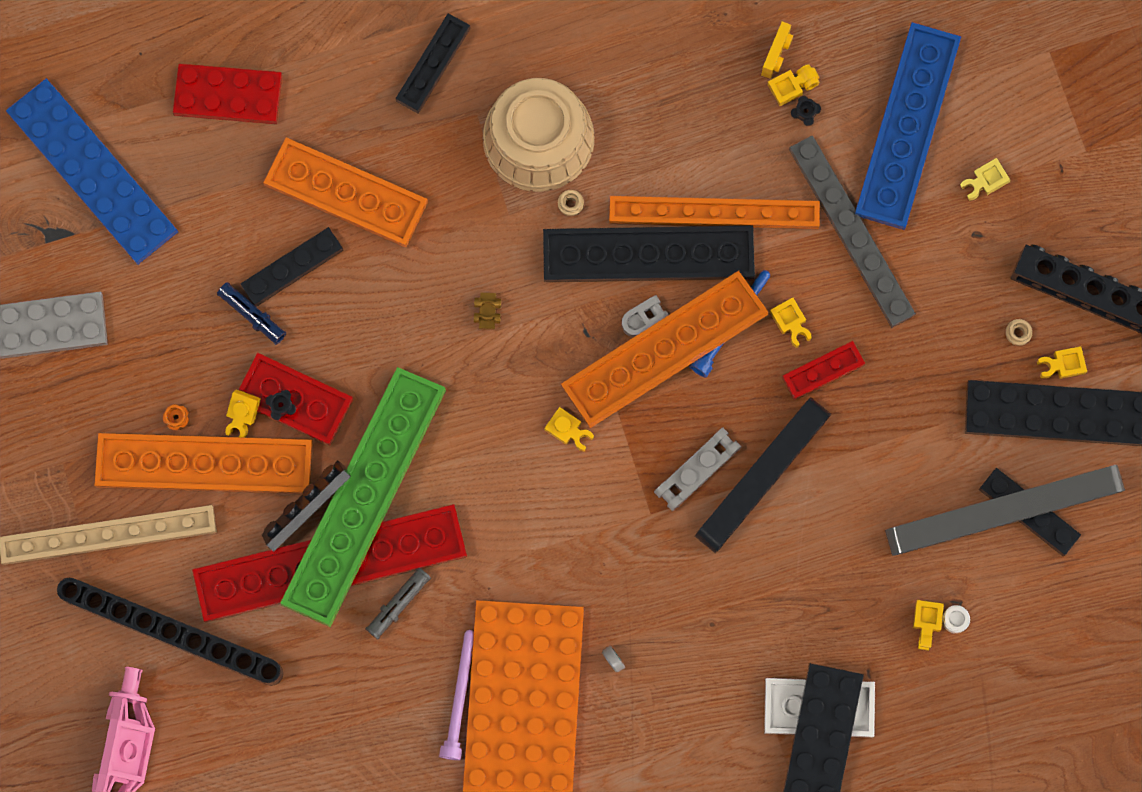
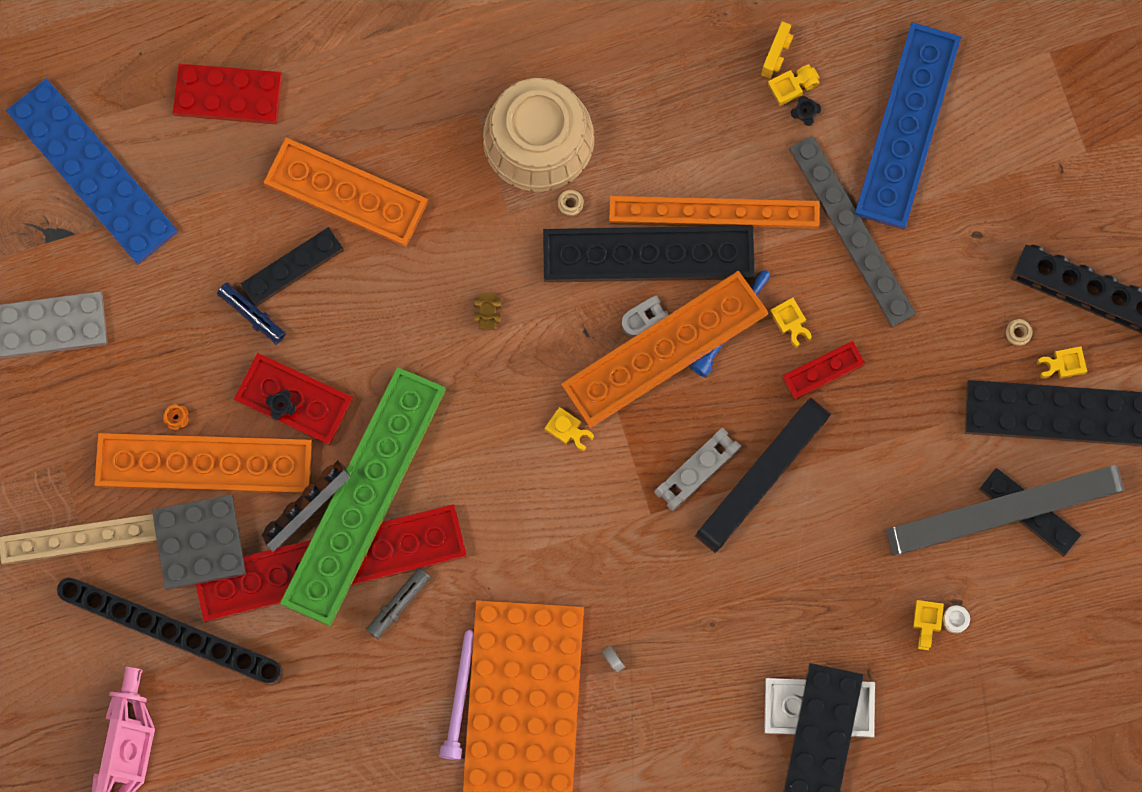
(199, 542): none -> dark grey plate
(243, 411): yellow plate -> none
(433, 63): black plate -> none
(989, 177): light yellow plate -> none

